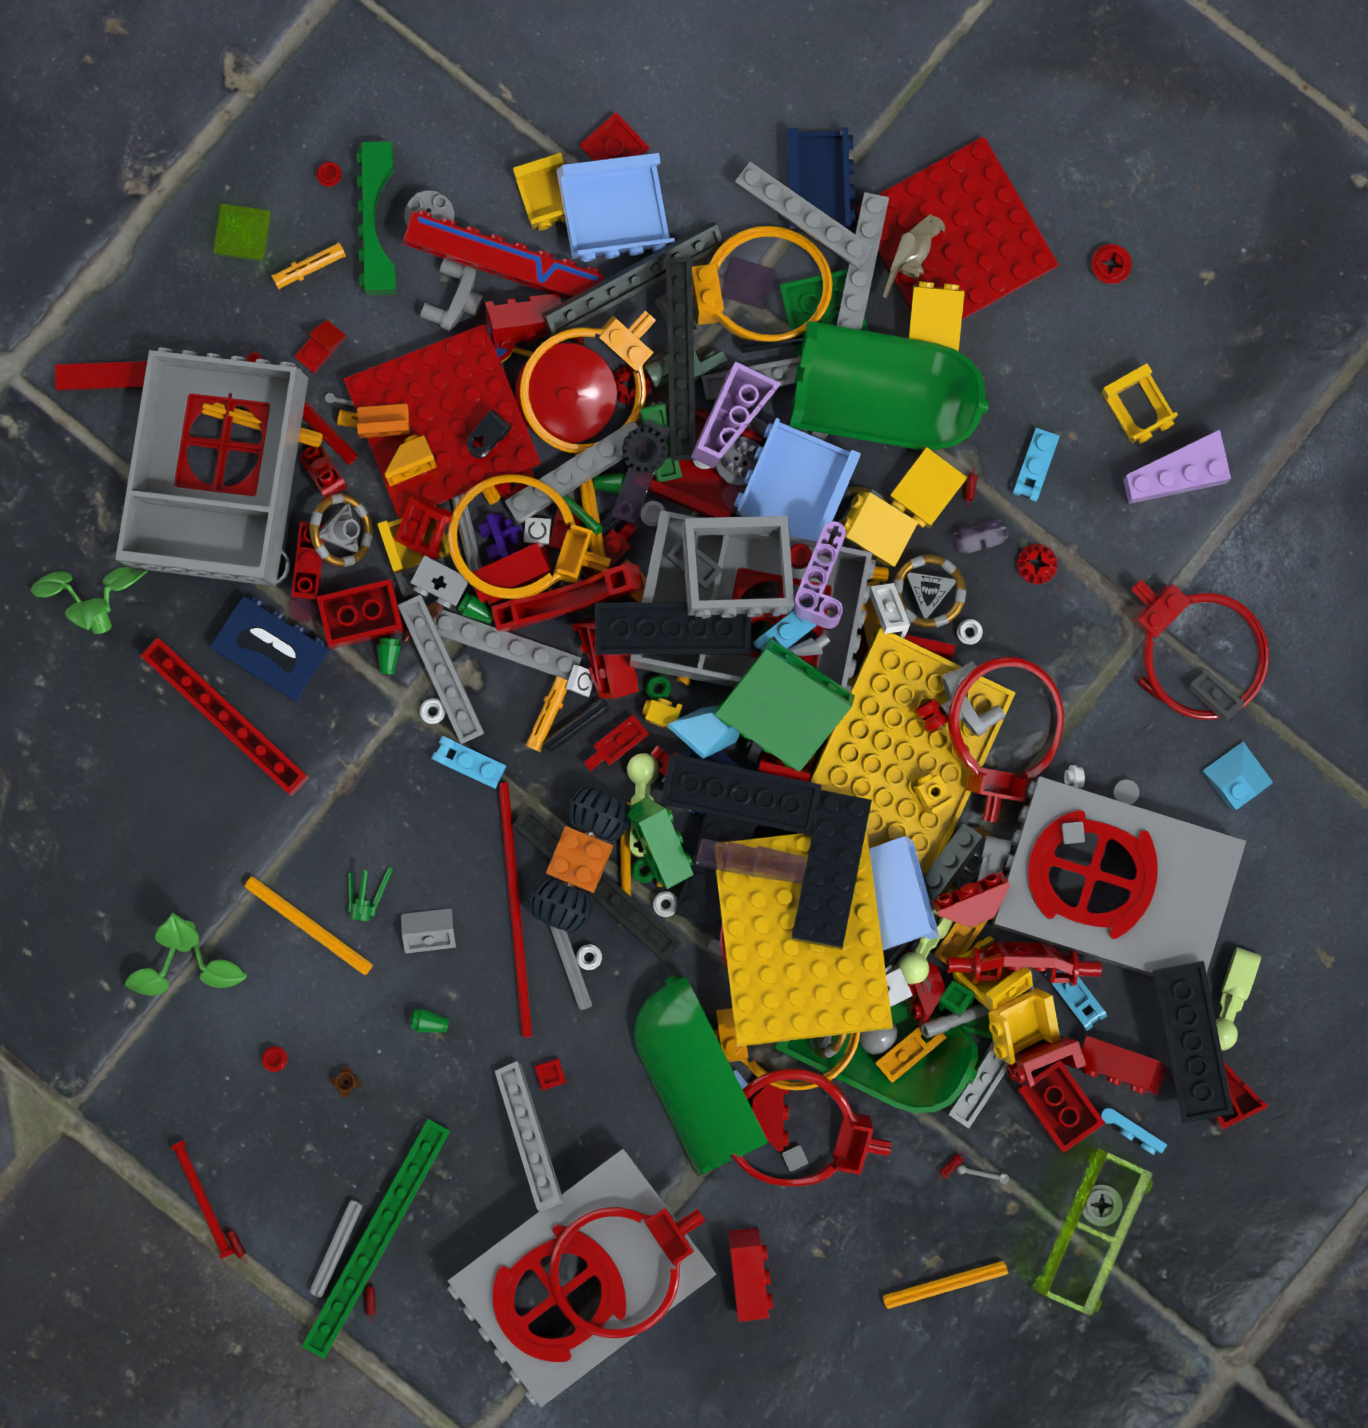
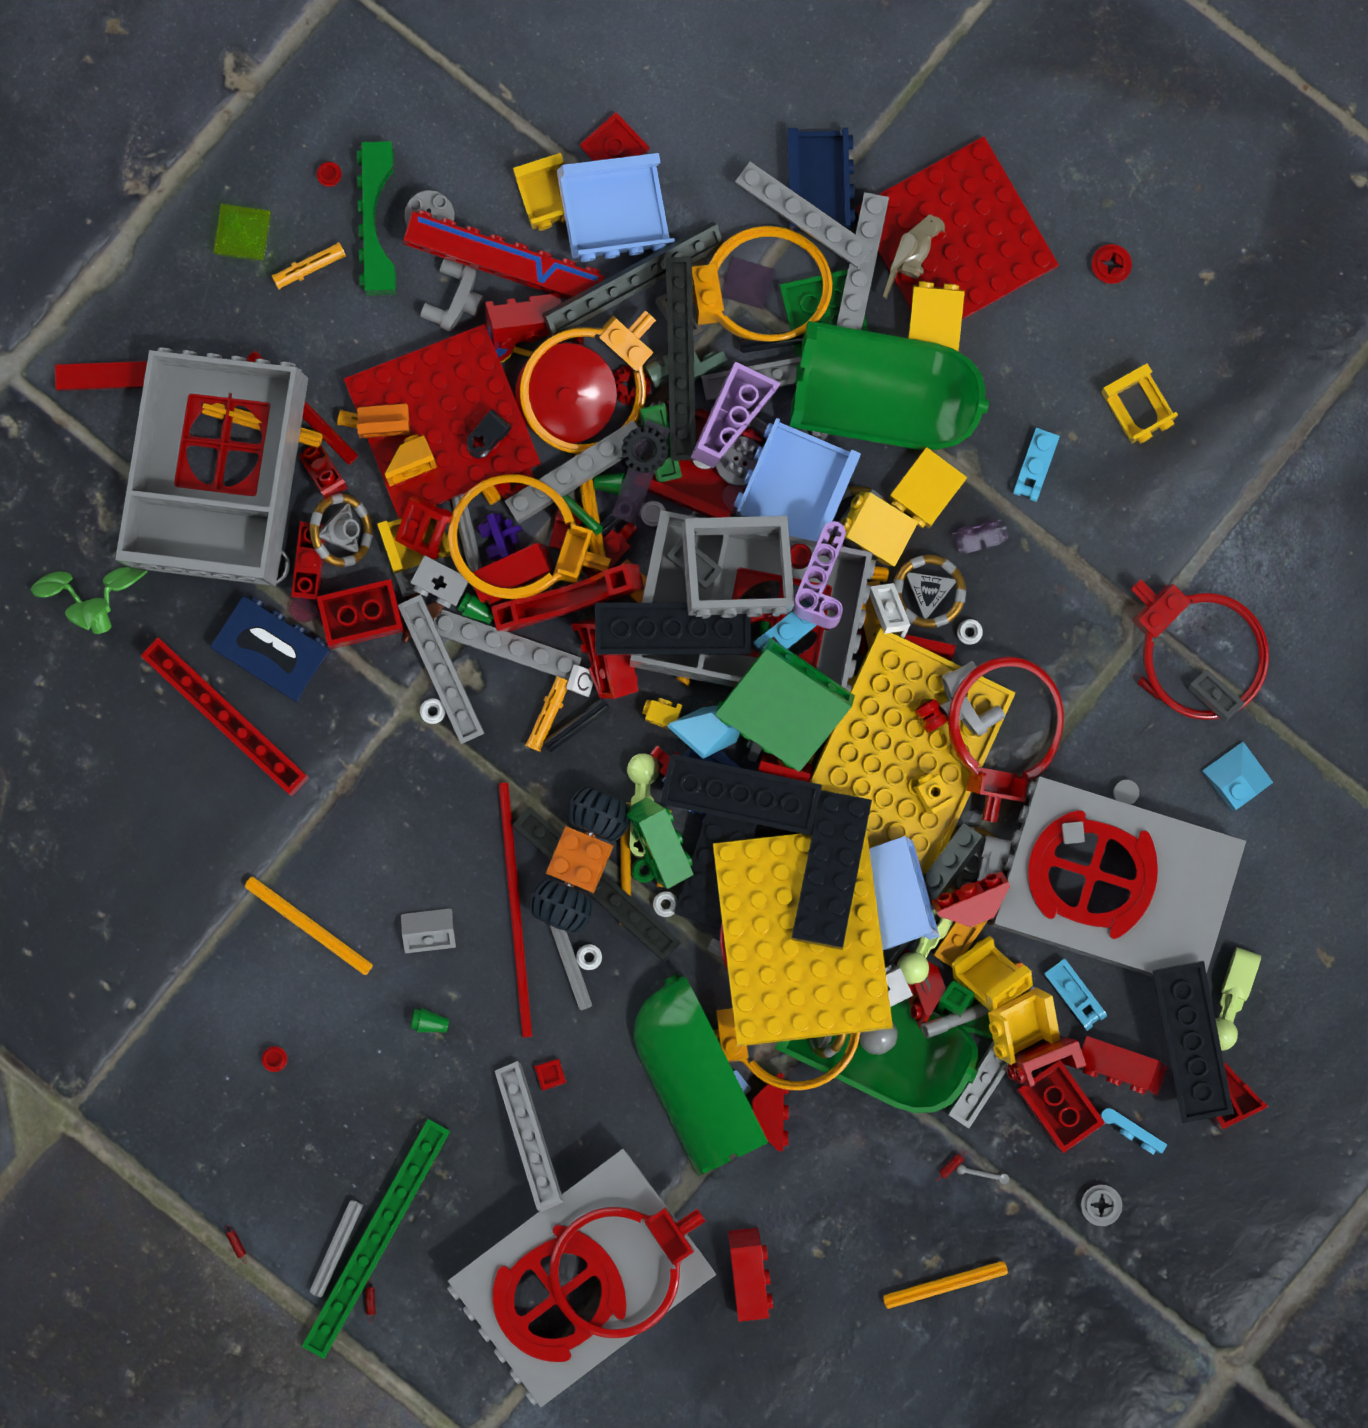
(182, 936): bright green plant -> none
(202, 1199): red bar -> none
(320, 346): red slope -> none
(330, 398): light grey hinge -> none
(338, 1081): reddish brown plate -> none
(361, 908): green plant -> none
(388, 653): green cone -> none
(470, 763): medium azure plate -> none
(537, 531): white tile -> none
(617, 743): red plate -> none
(658, 679): green plate -> none
(751, 861): slope -> none
(795, 1158): light grey piece -> none
(810, 646): light grey bar -> none
(853, 1137): red brick -> none
(907, 1054): light orange plate -> none
(971, 487): red piece -> none
(1027, 570): red gear -> none
(1040, 956): red plate -> none
(1071, 1221): clear neon green windscreen -> none
(1074, 776): white plate -> none
(1185, 470): lavender wedge -> none

